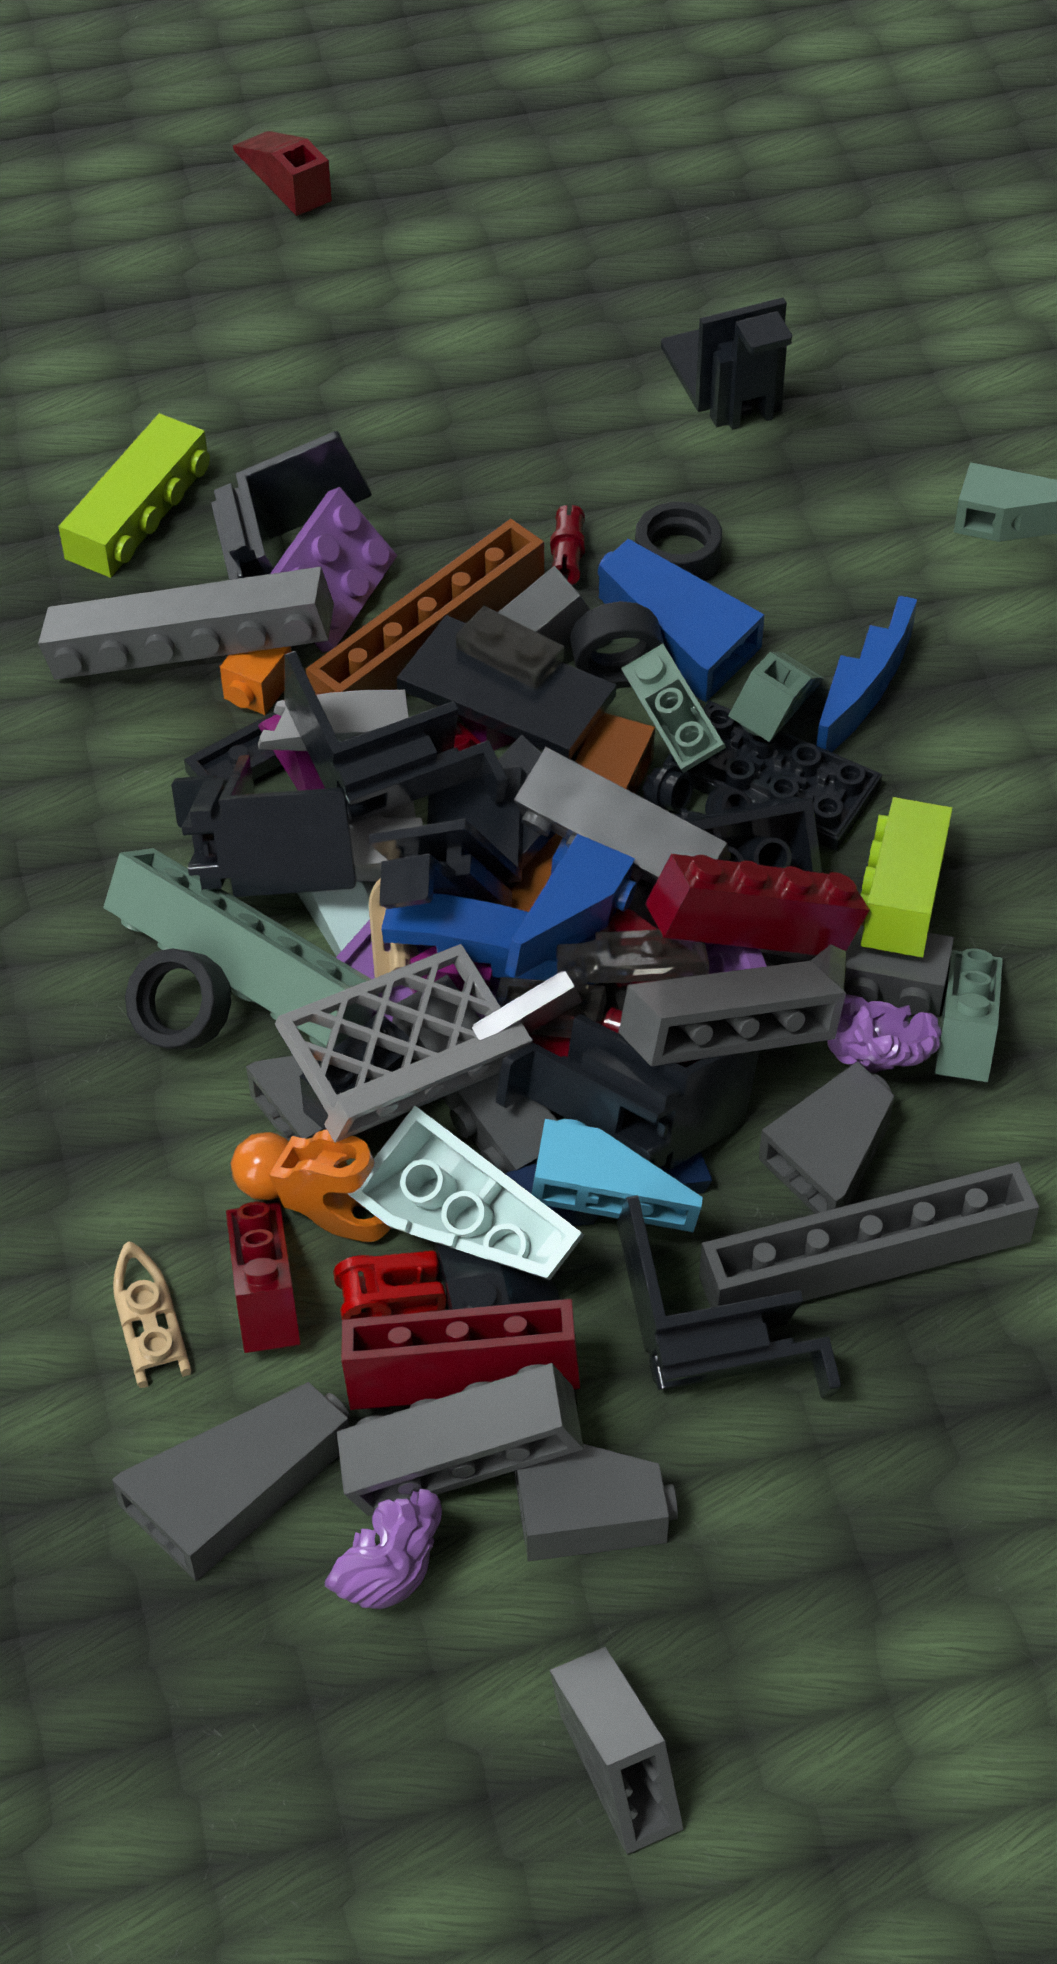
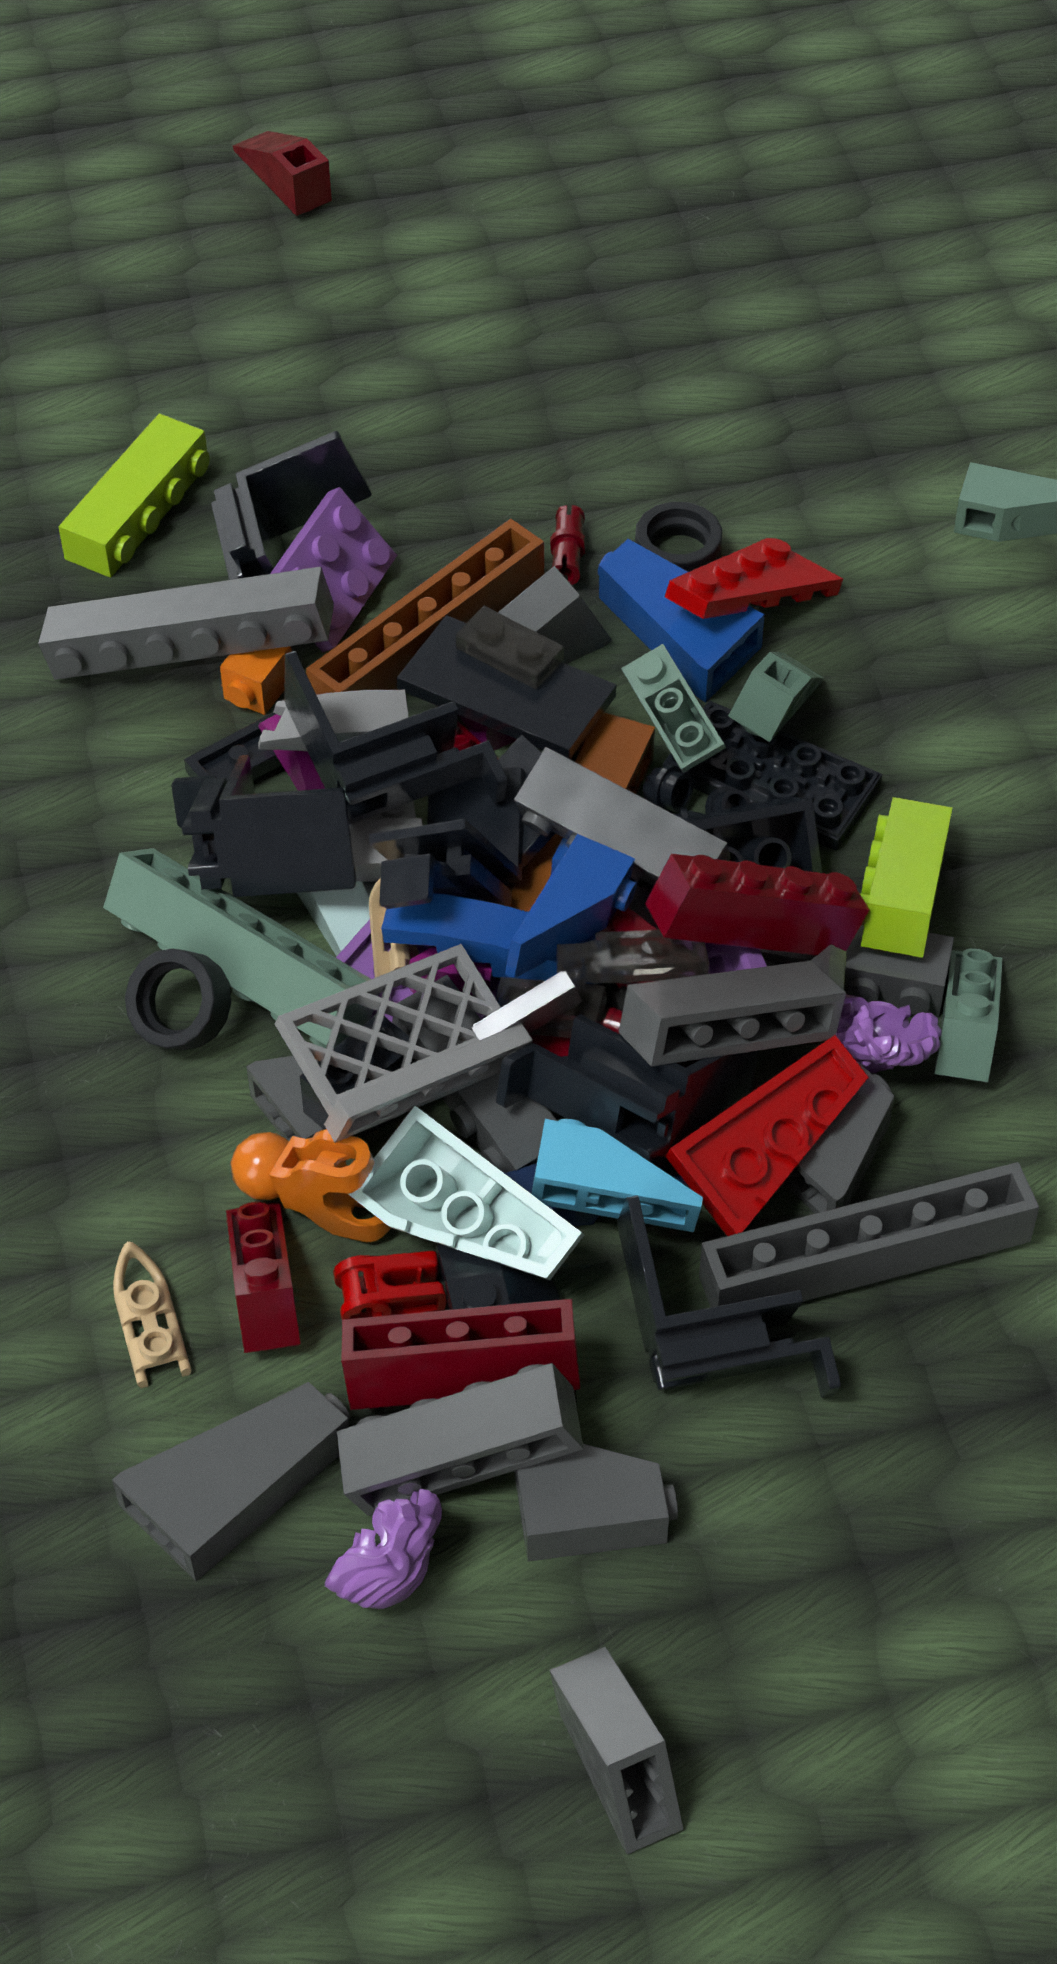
(609, 623): black tyre -> none
(734, 361): black piece -> none
(753, 576): none -> red wing
(762, 1138): none -> red wing
(862, 681): blue slope -> none

